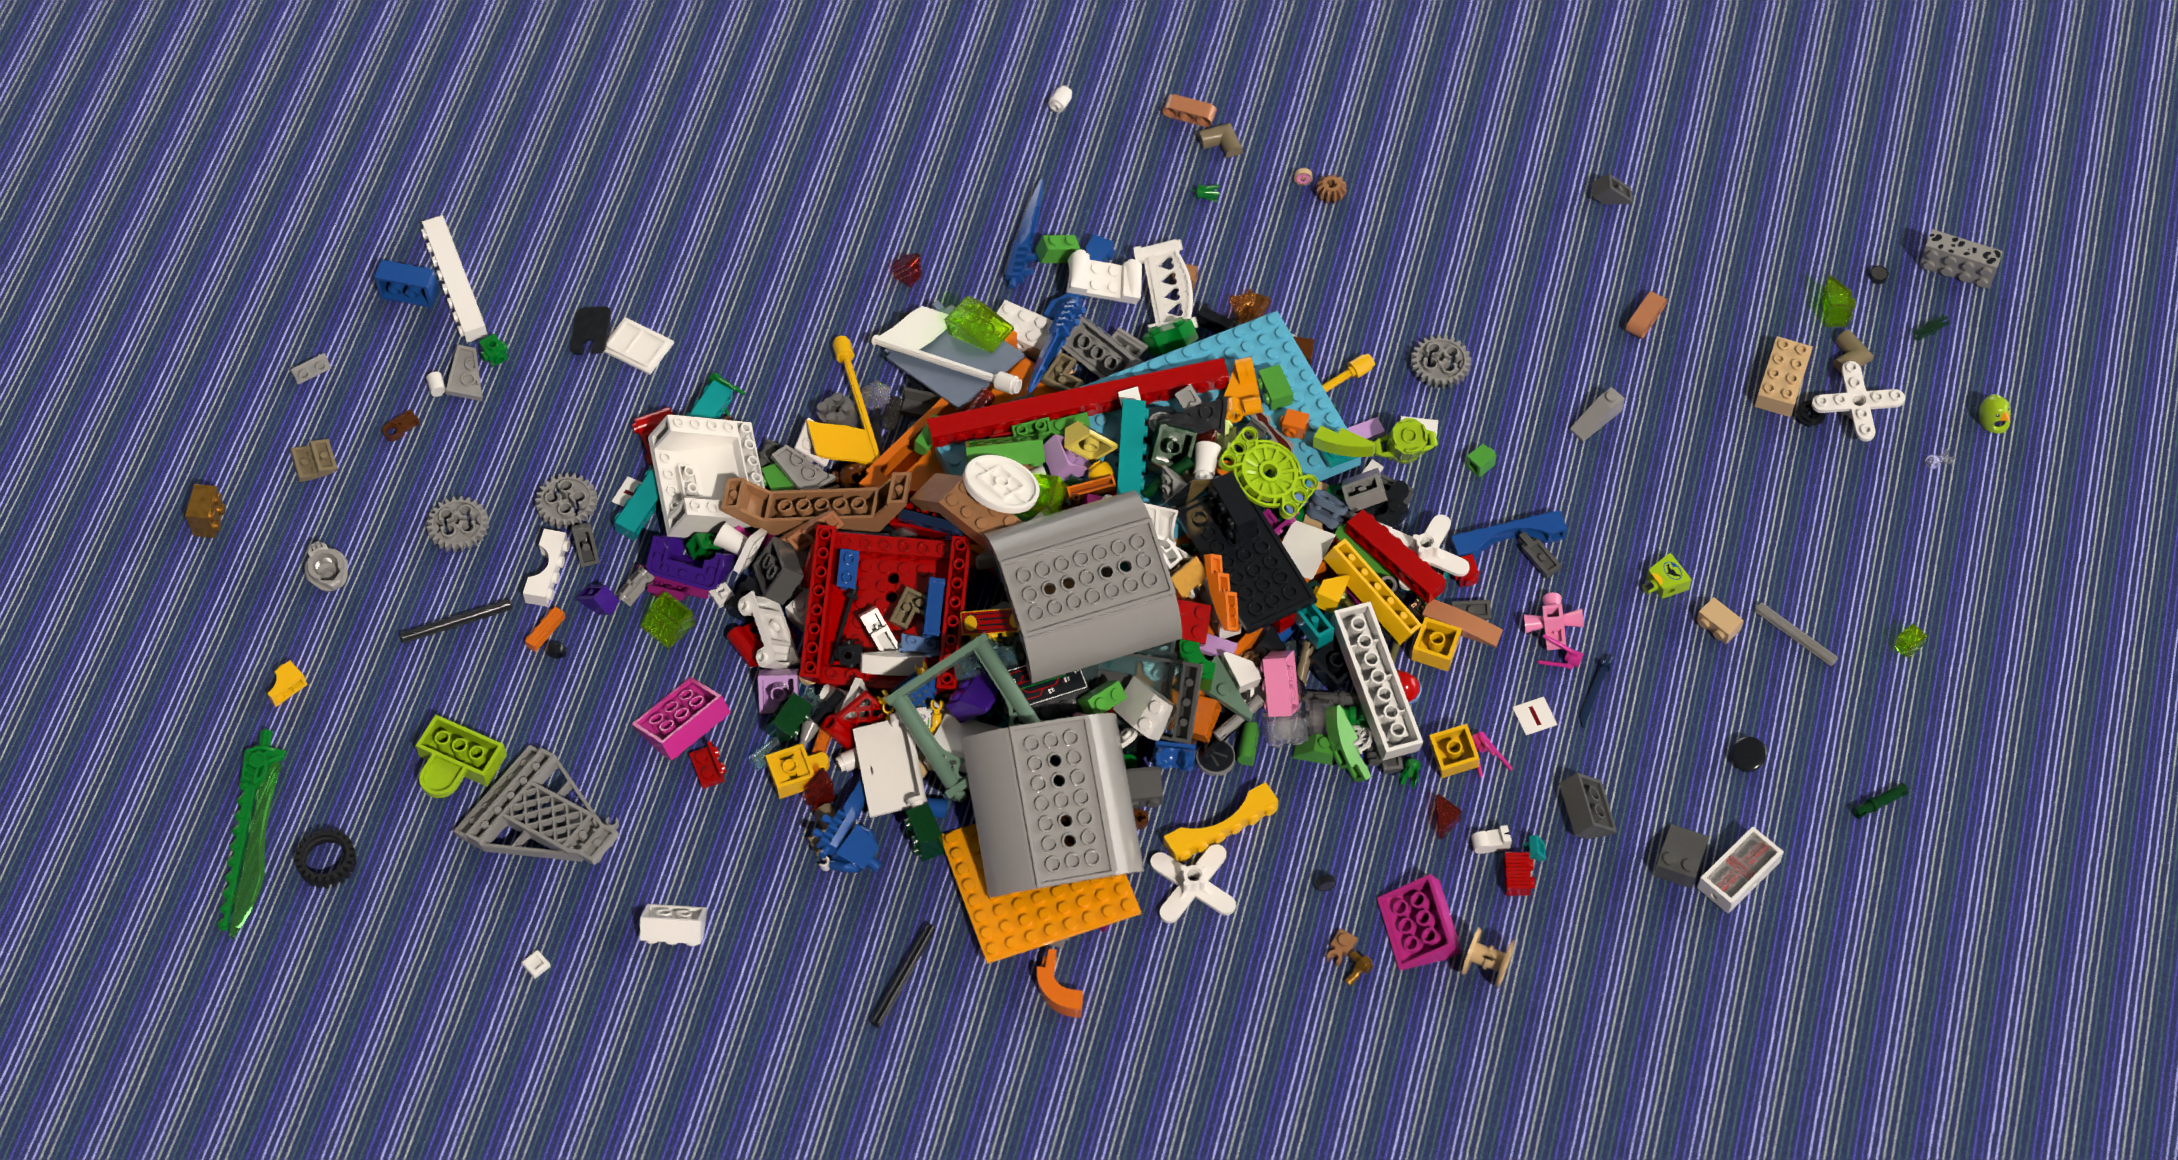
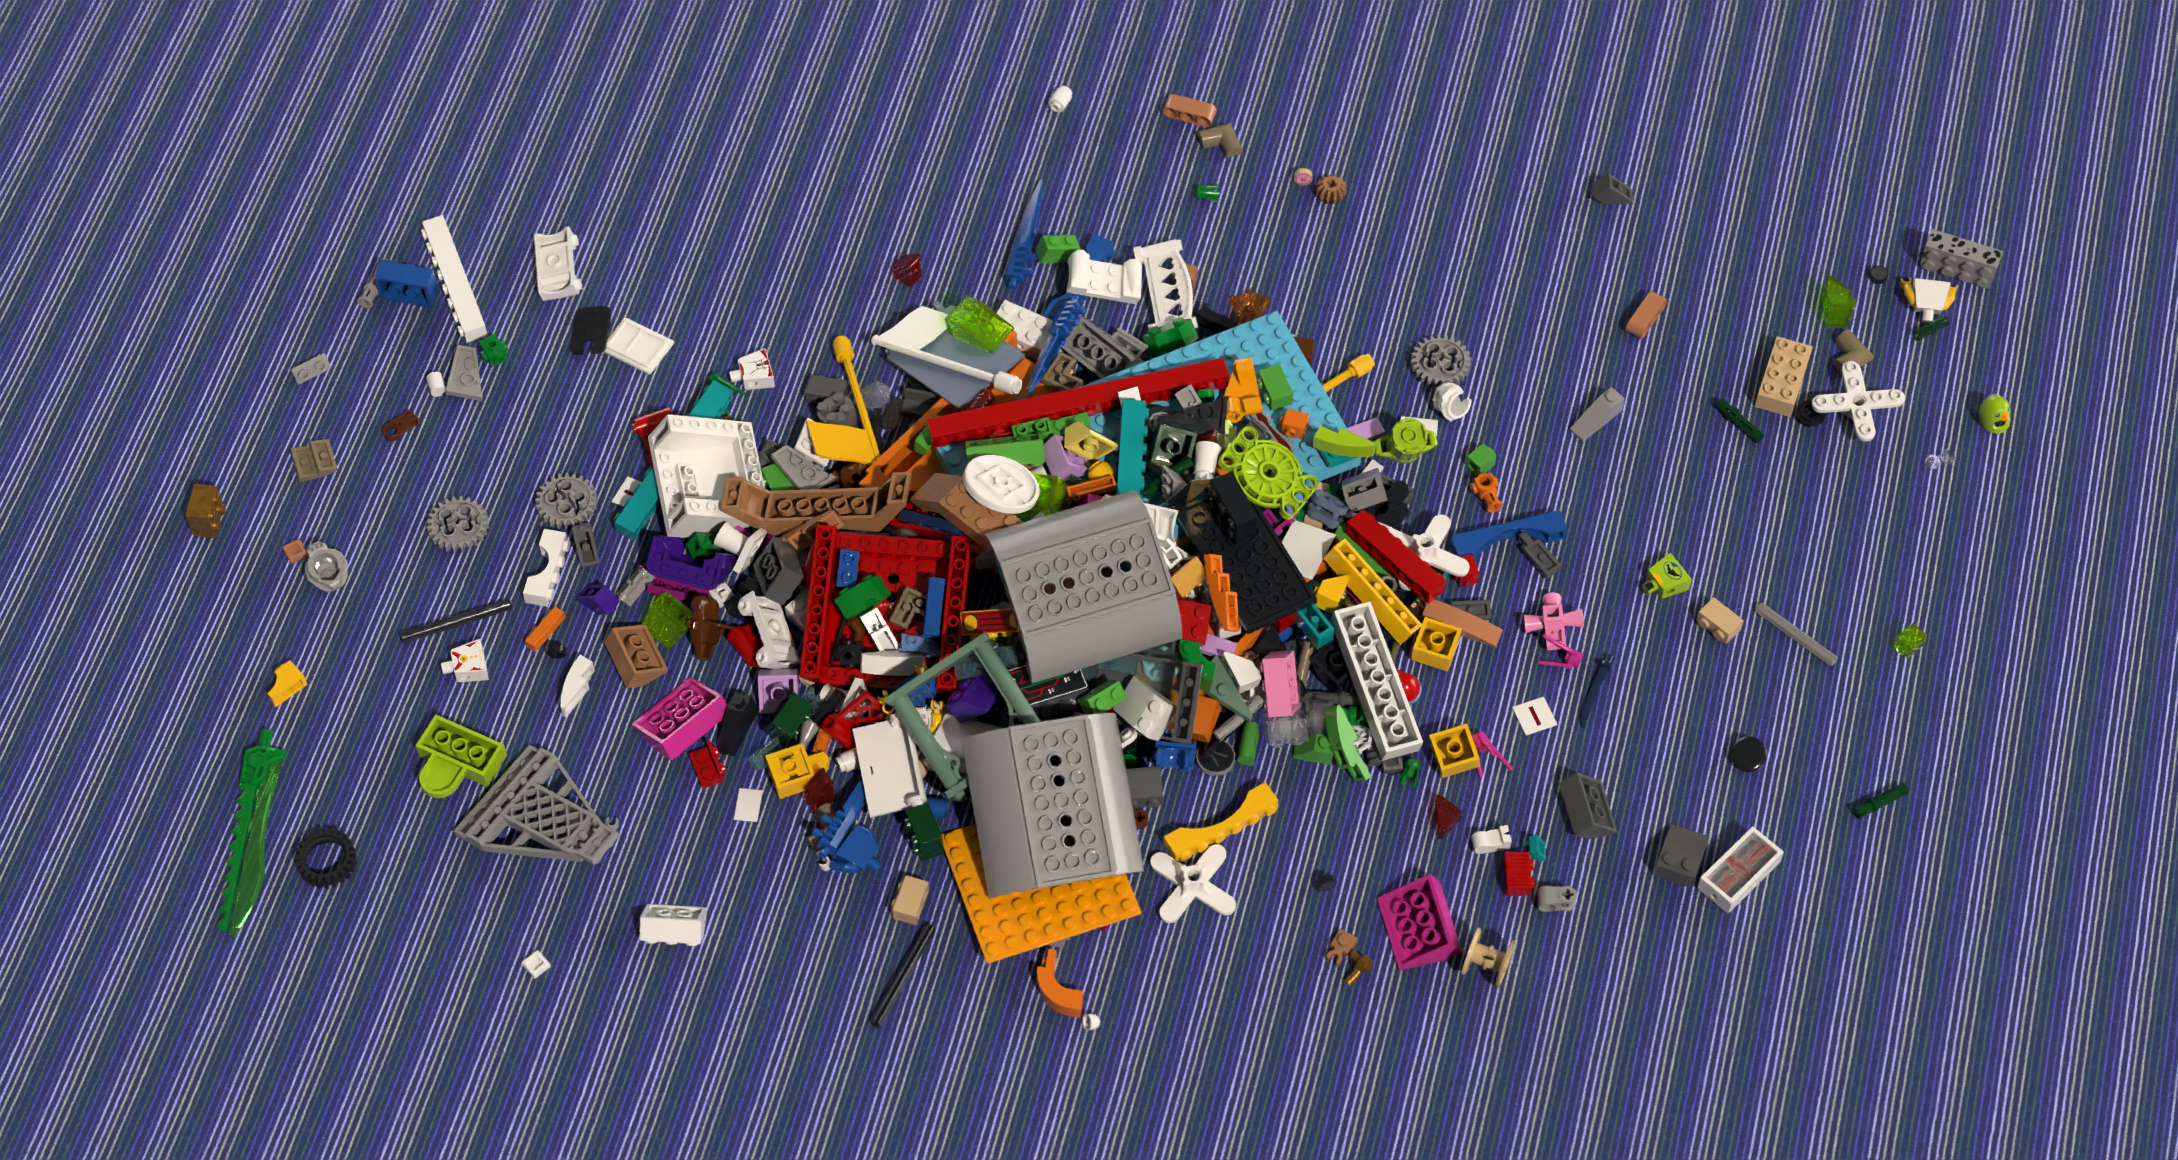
(295, 551): none -> nougat tile
(370, 291): none -> light grey pin
(467, 663): none -> white torso
(556, 265): none -> white piece
(576, 684): none -> white slope
(635, 655): none -> medium nougat slope
(705, 626): none -> reddish brown piece
(737, 721): none -> black slope
(748, 805): none -> white sticker
(754, 371): none -> white torso
(822, 387): none -> dark grey brick
(858, 627): none -> reddish brown arm
(862, 596): none -> green brick
(910, 900): none -> tan brick
(1090, 1021): none -> white hinge
(1206, 395): none -> green tile
(1448, 402): none -> white helmet
(1487, 493): none -> orange connector
(1555, 899): none -> light grey piece
(1724, 406): none -> dark green pin
(1928, 296): none -> white torso

